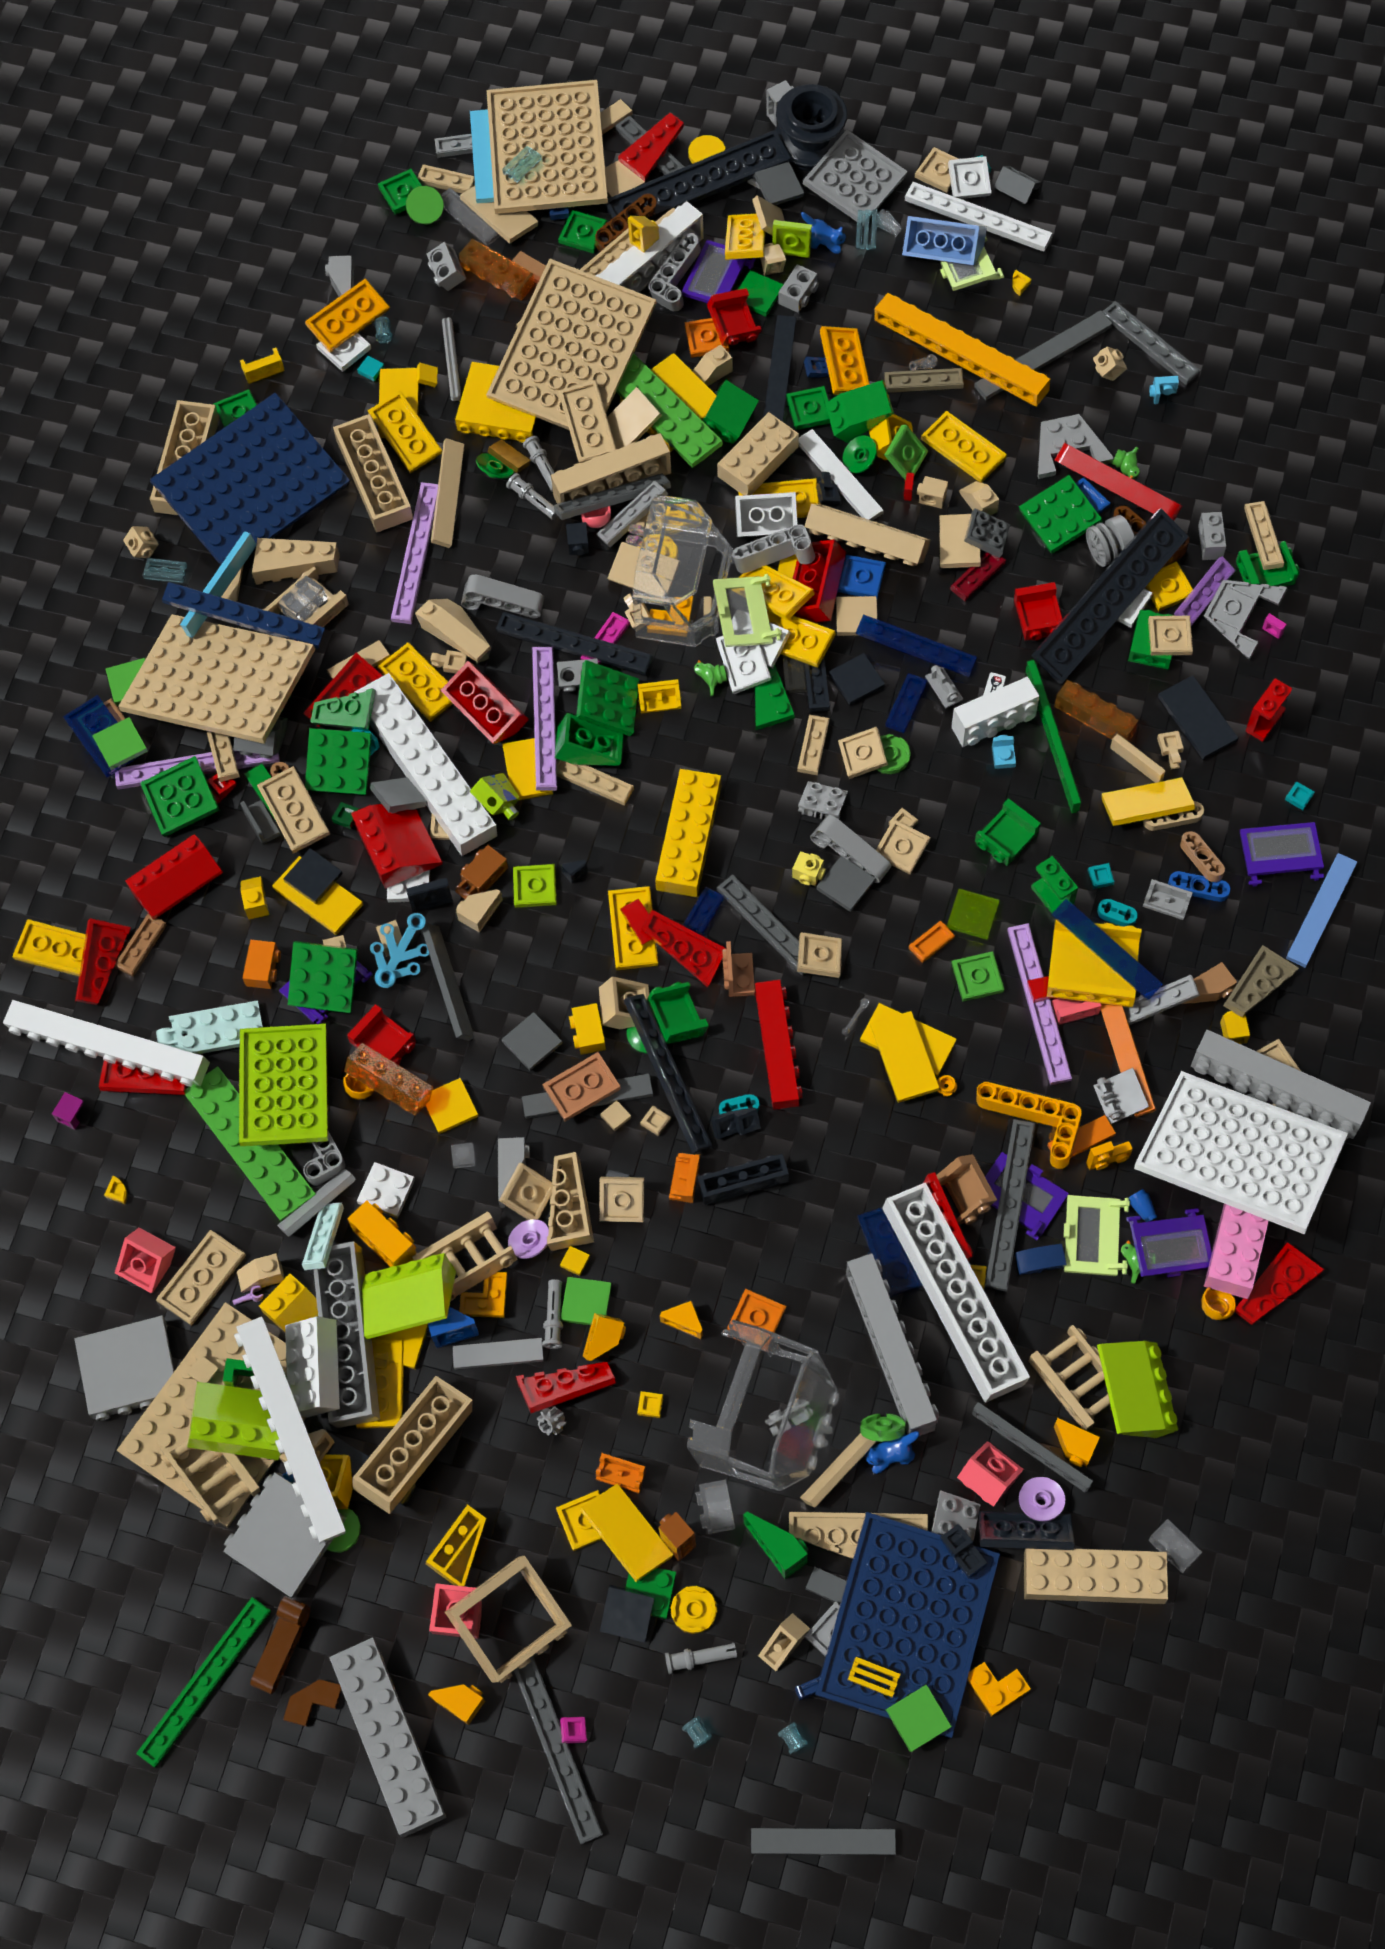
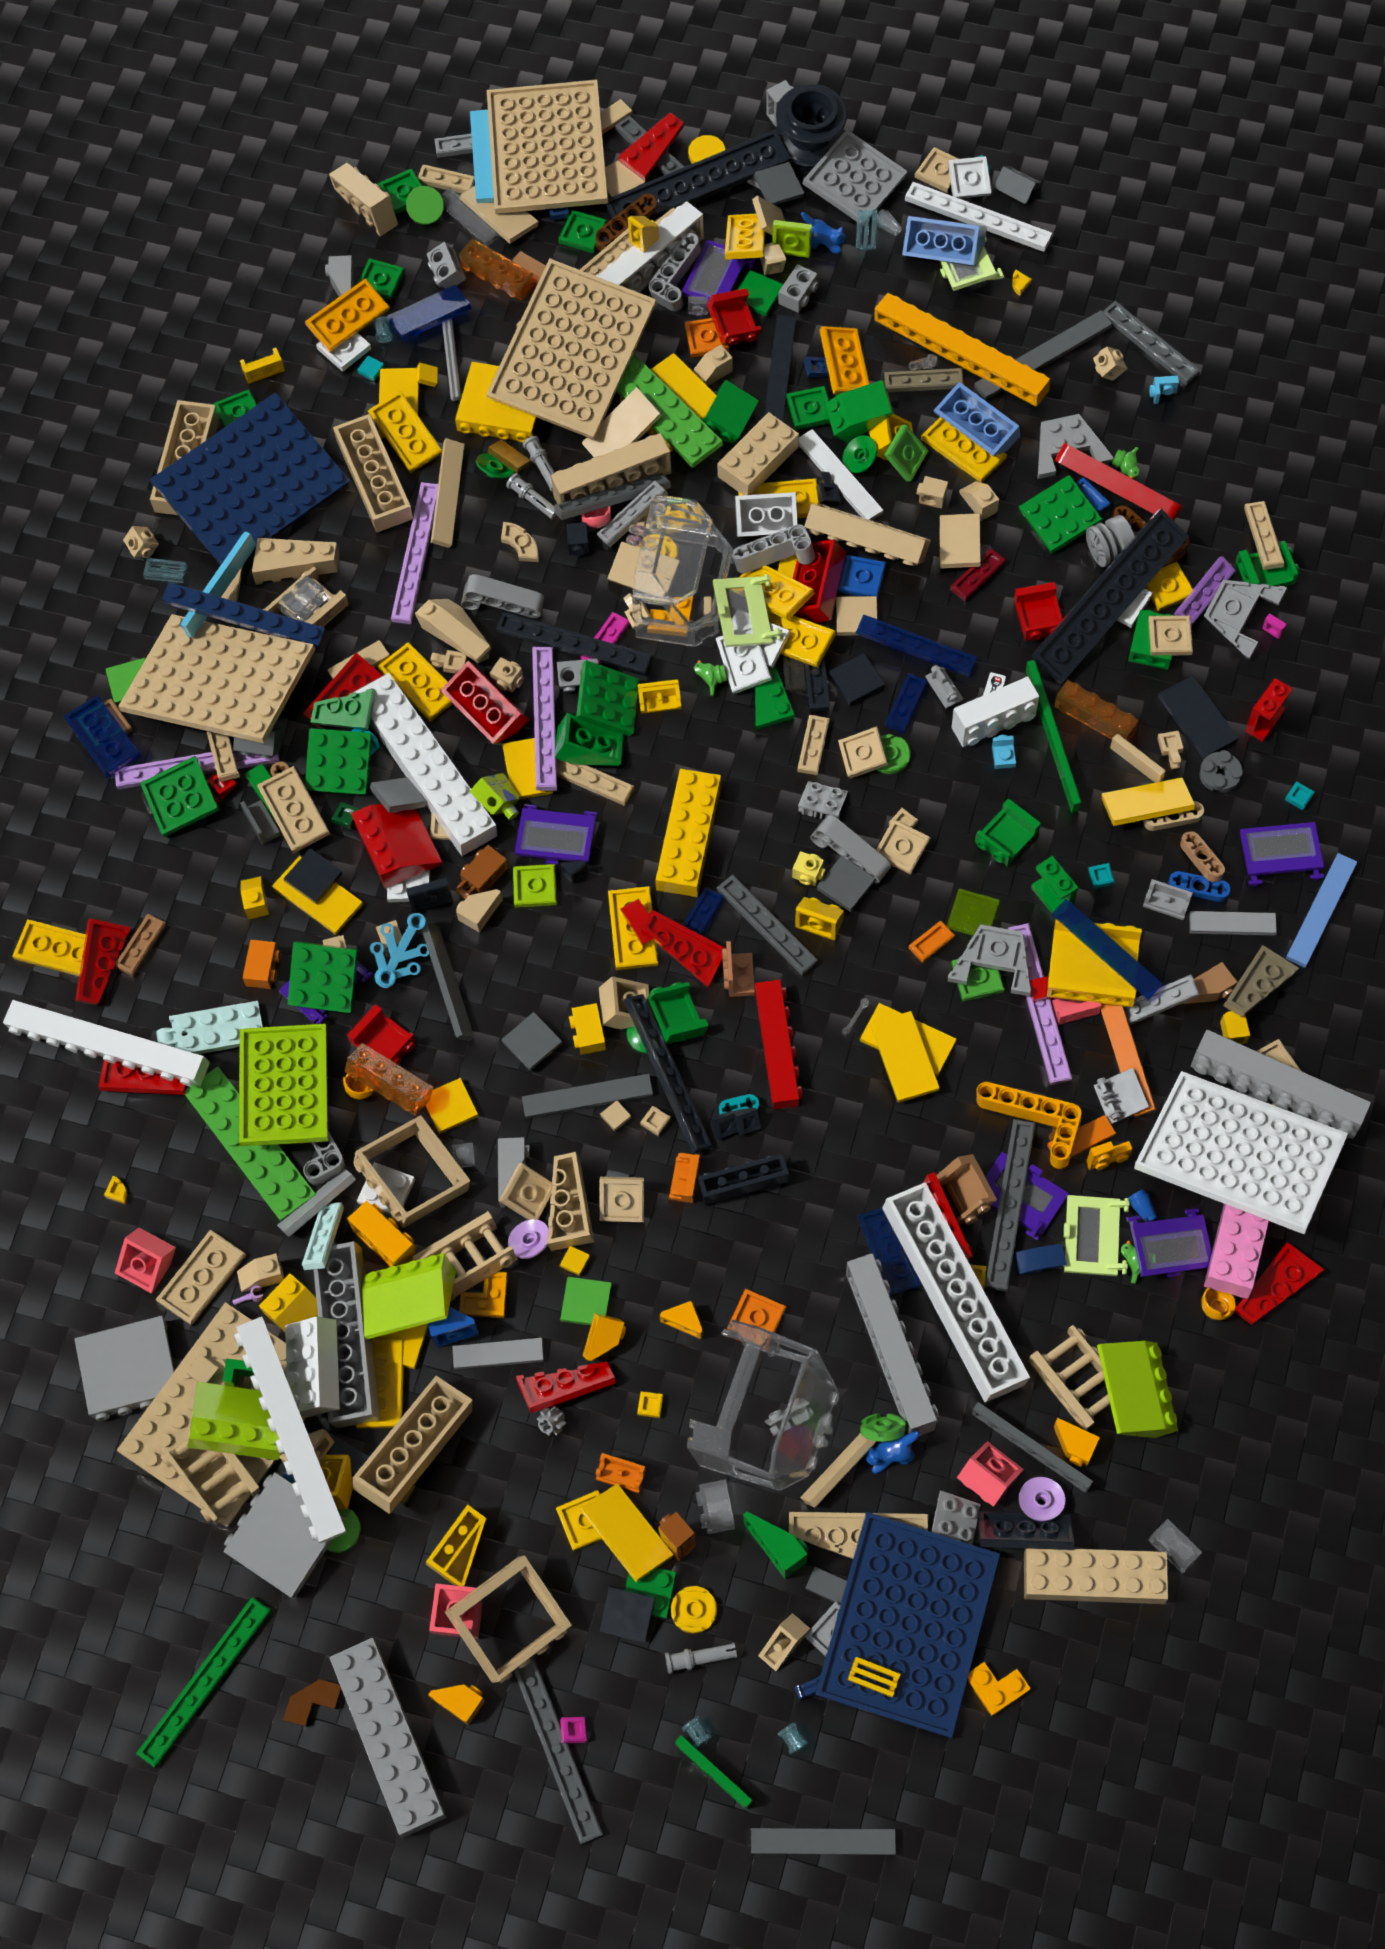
(67, 1109): magenta panel -> none
(120, 743): bright green tile -> none
(173, 877): red slope -> none
(281, 1645): reddish brown beam -> none
(365, 197): none -> tan wedge
(383, 277): none -> green tile
(429, 312): none -> clear blue tile
(437, 1151): none -> tan window
(506, 675): none -> tan brick
(521, 541): none -> tan tile
(524, 166): clear light blue tile -> none
(553, 1326): light grey pin -> none
(555, 835): none -> piece
(581, 1086): nougat plate -> none
(587, 420): tan tile -> none
(697, 305): none -> clear plate
(713, 1772): none -> green tile
(819, 917): none -> yellow slope
(819, 955): tan tile -> none
(908, 486): red tile -> none
(918, 1718): bright green tile -> none
(950, 1081): light orange plate -> none
(963, 1551): black slope -> none
(978, 420): none -> medium blue slope
(987, 532): dark grey tile -> none
(997, 950): none -> light grey wing
(1117, 913): teal beam -> none
(1212, 535): light grey brick -> none
(1224, 761): none -> dark grey plate
(1232, 923): none -> light grey tile

